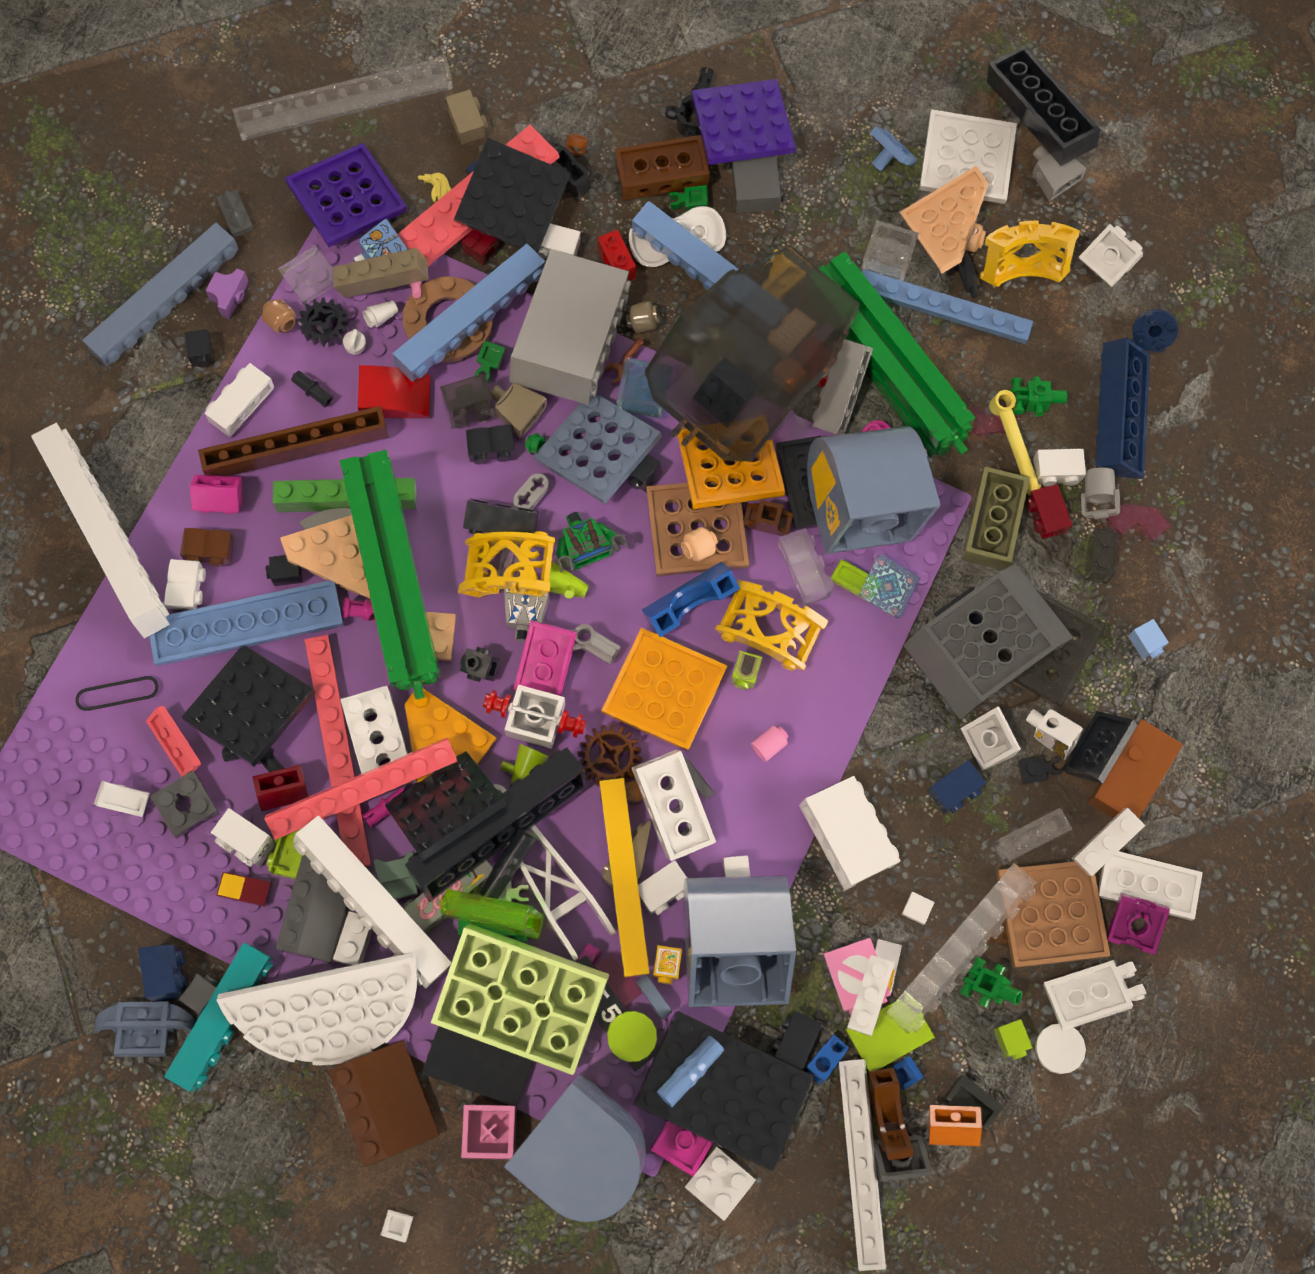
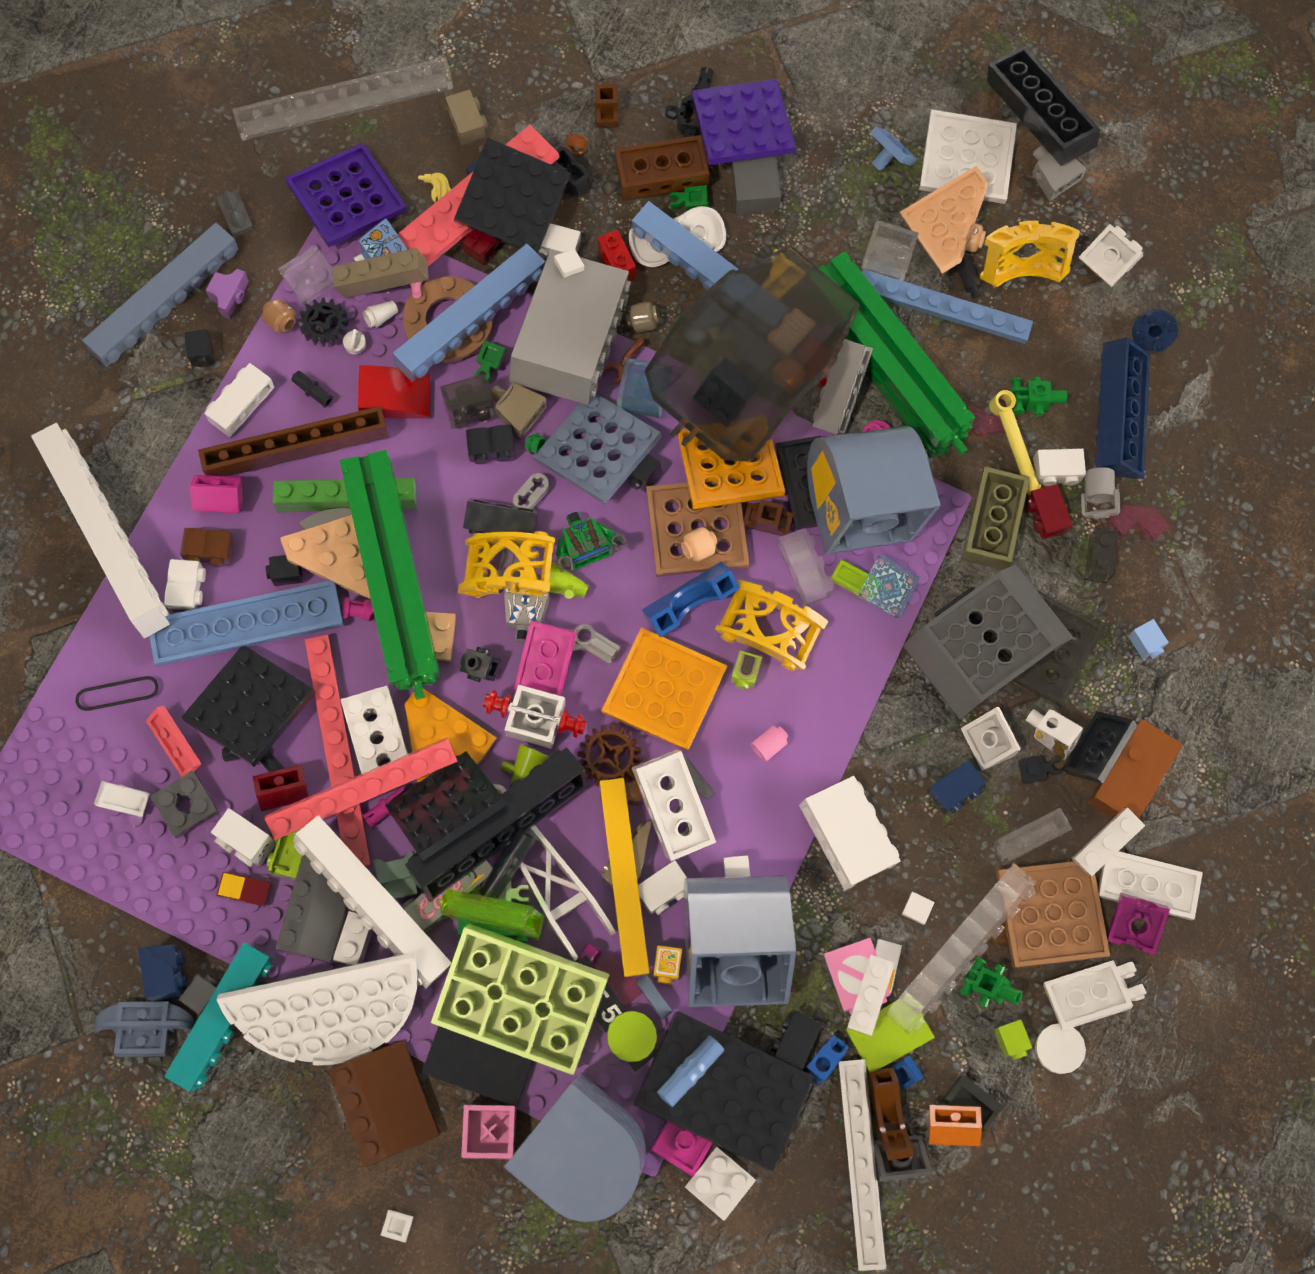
(569, 263): none -> white tile
(606, 105): none -> reddish brown brick

